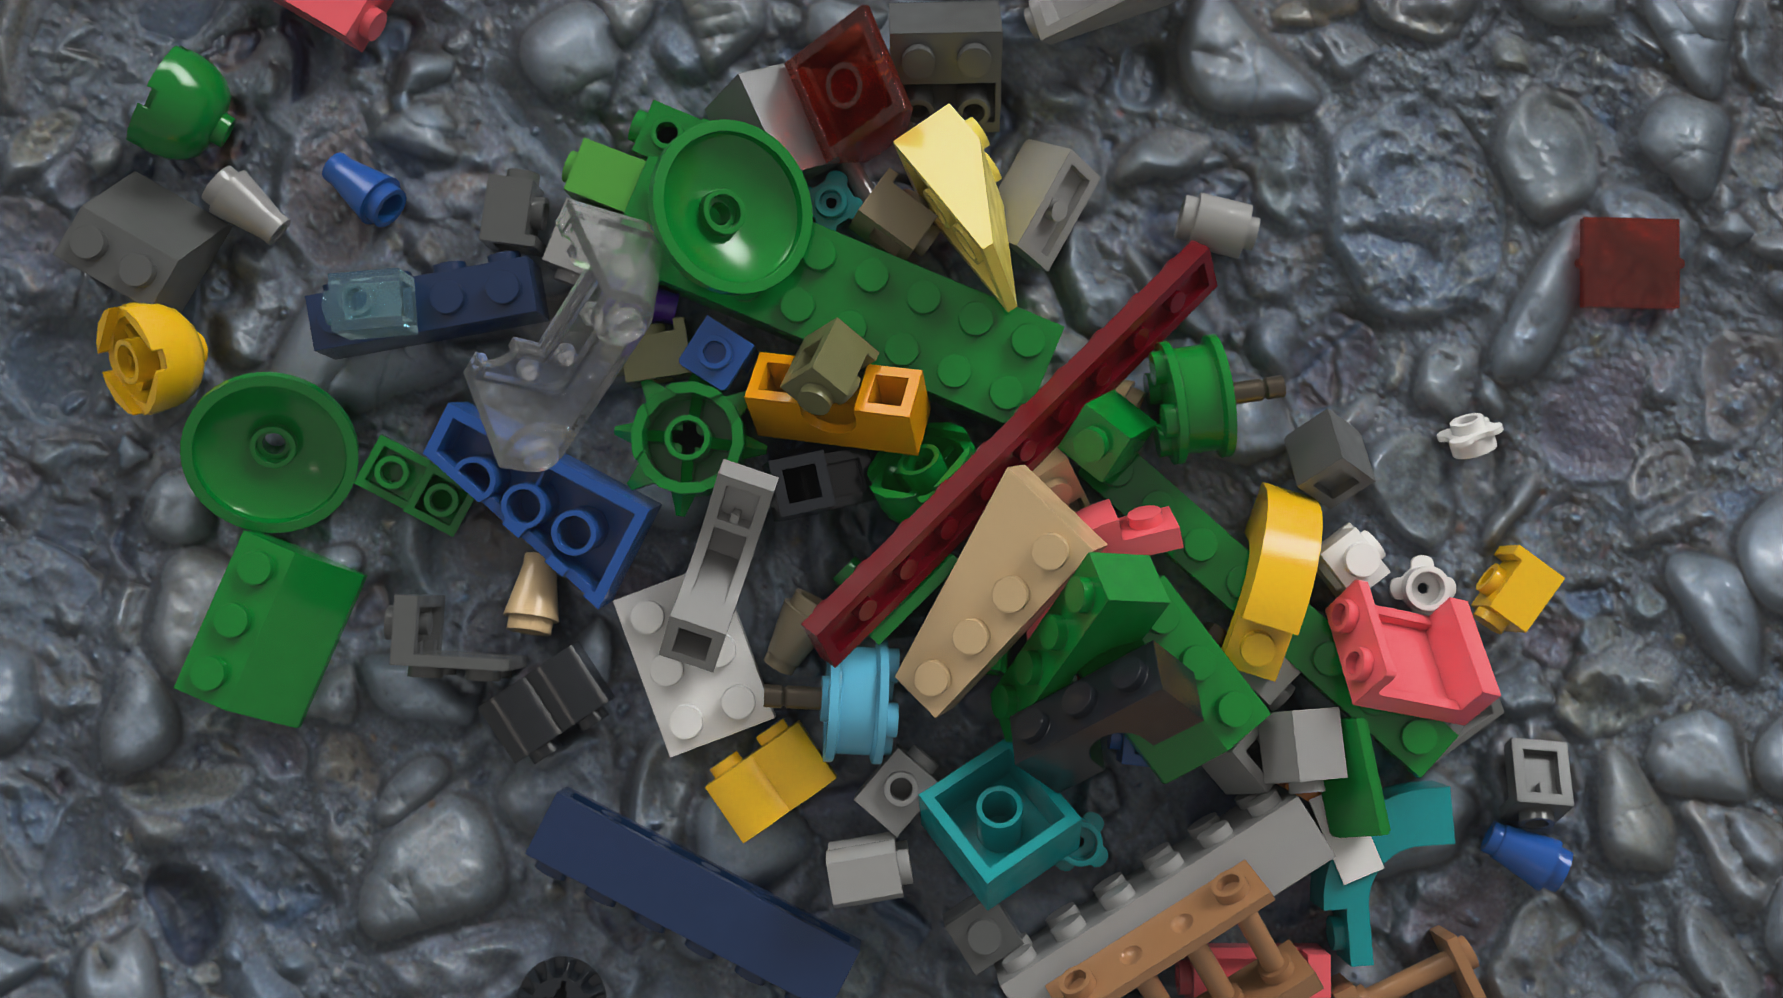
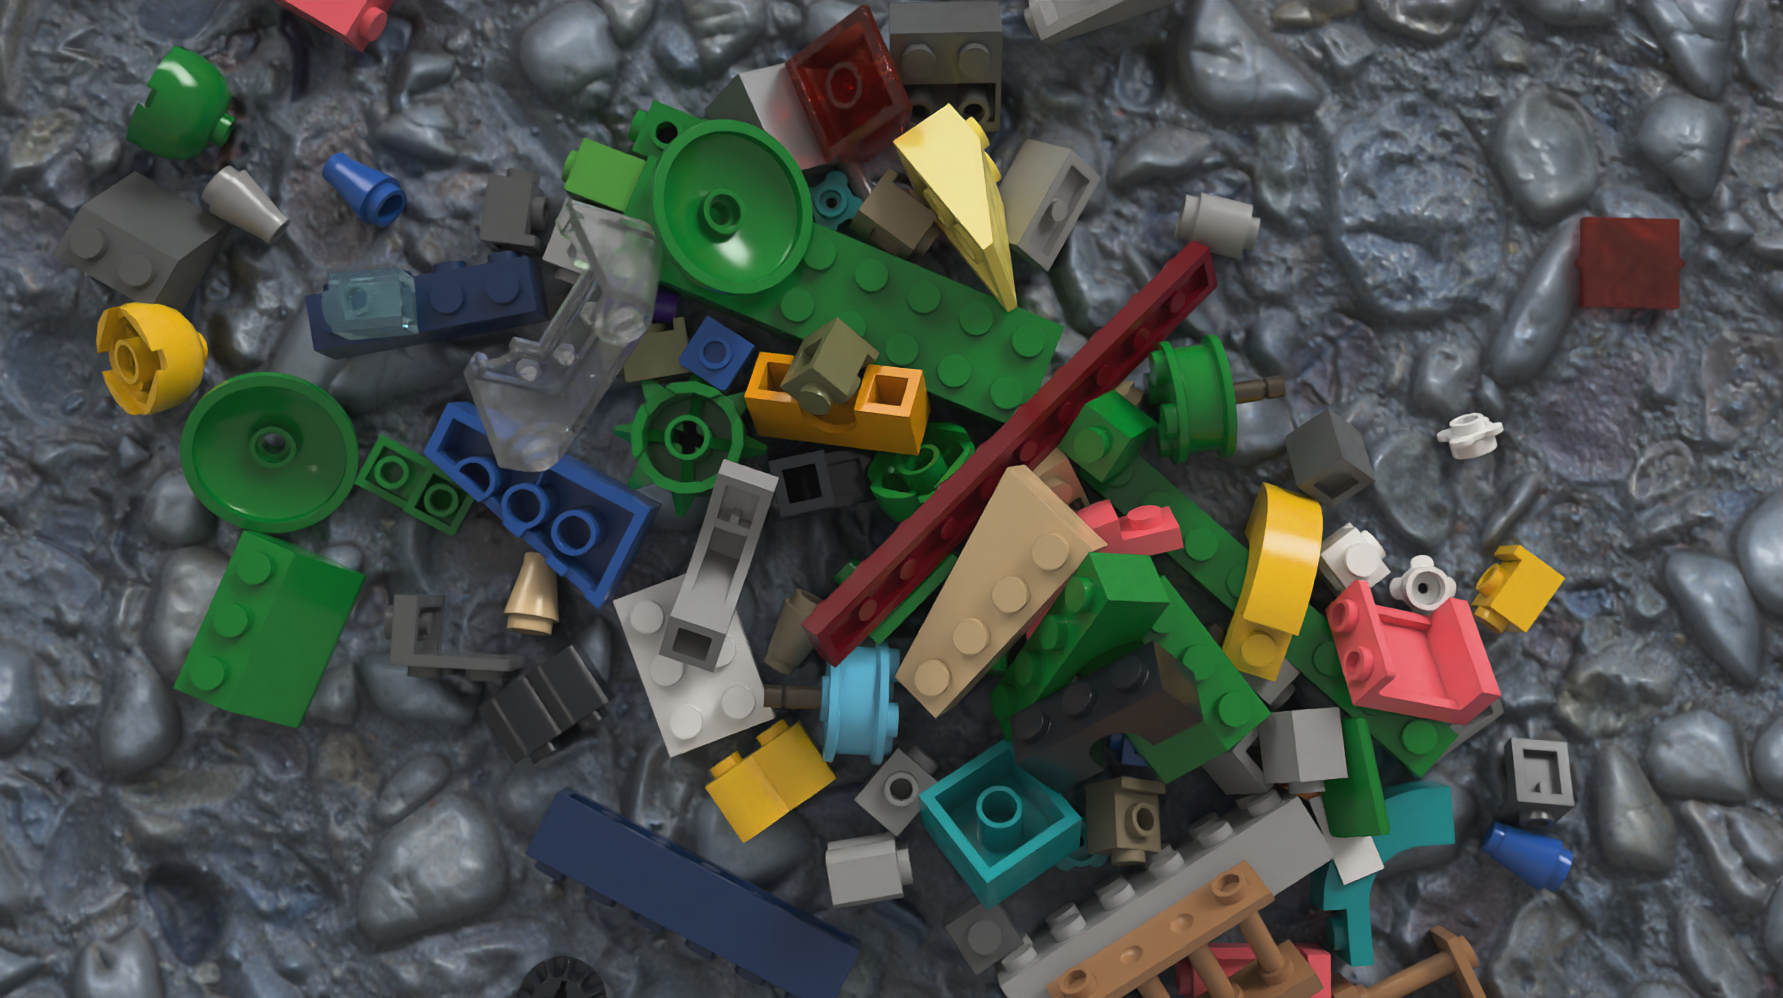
(1123, 819): none -> dark tan brick

